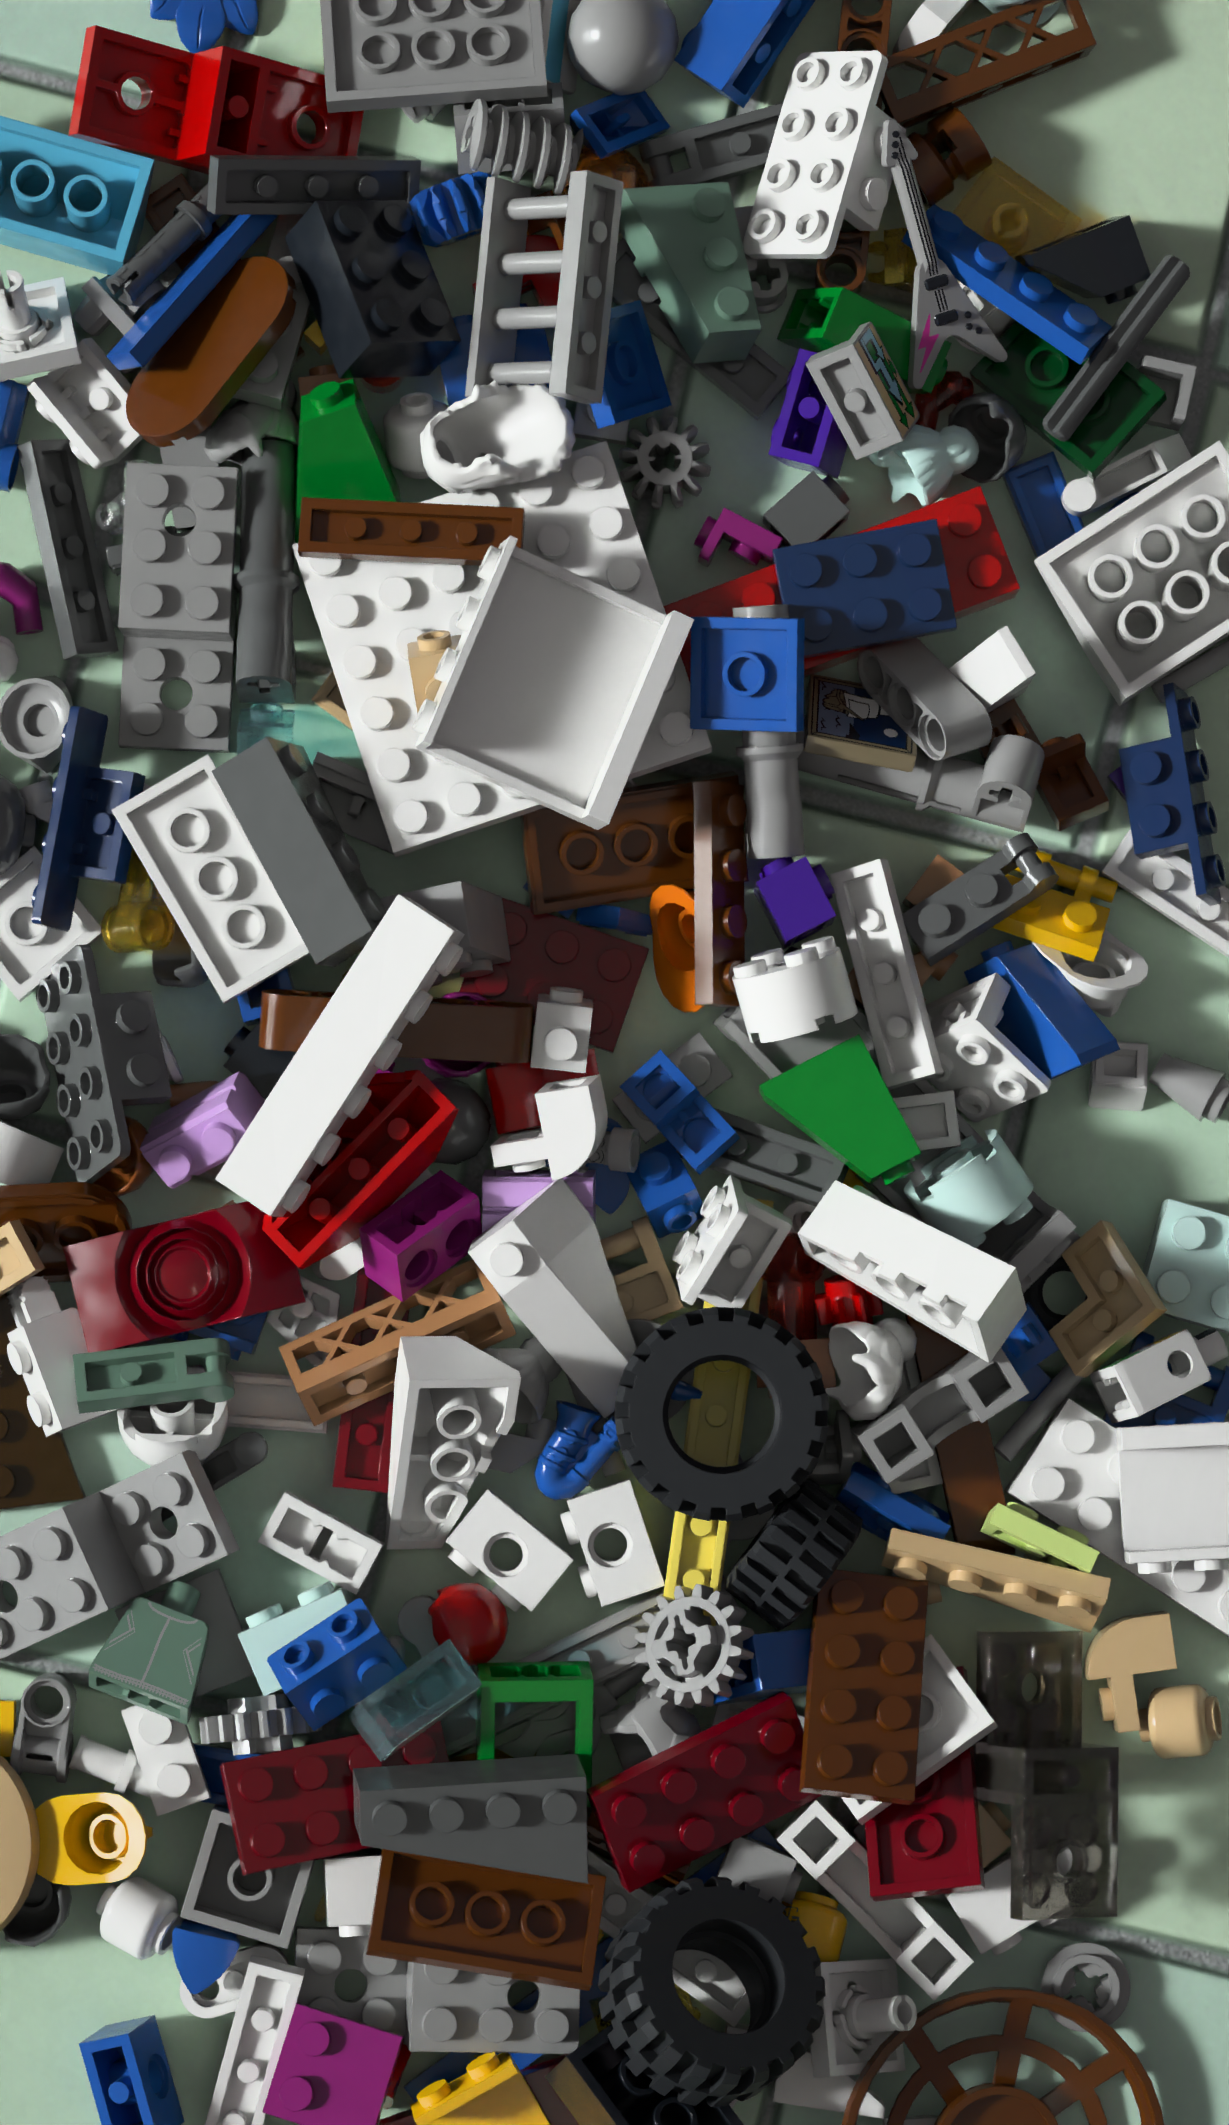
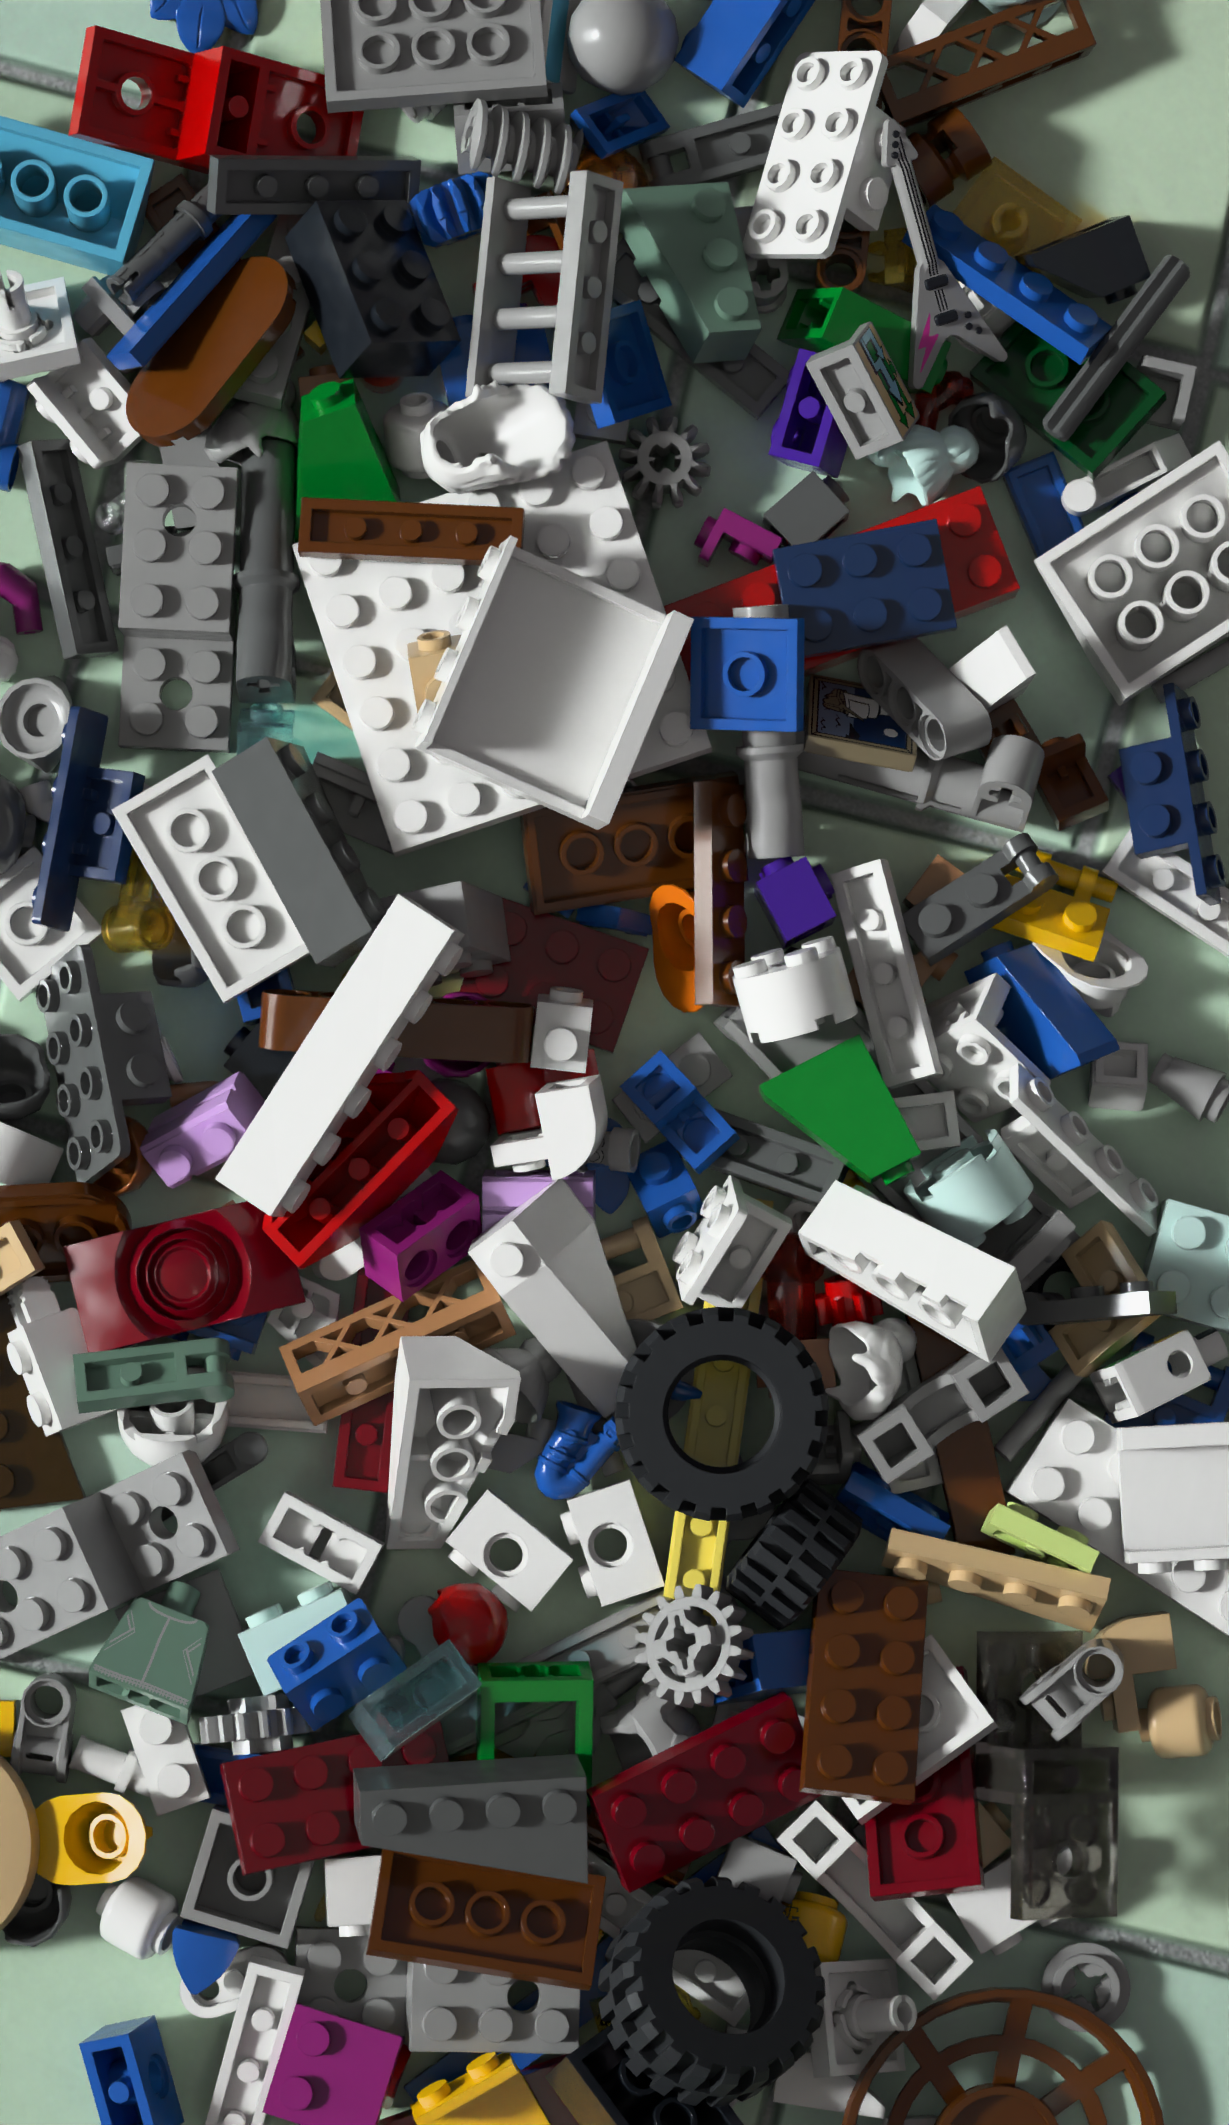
(1068, 1156): none -> white bracket
(1073, 1688): none -> light grey piece
(1092, 1304): none -> dark grey plate

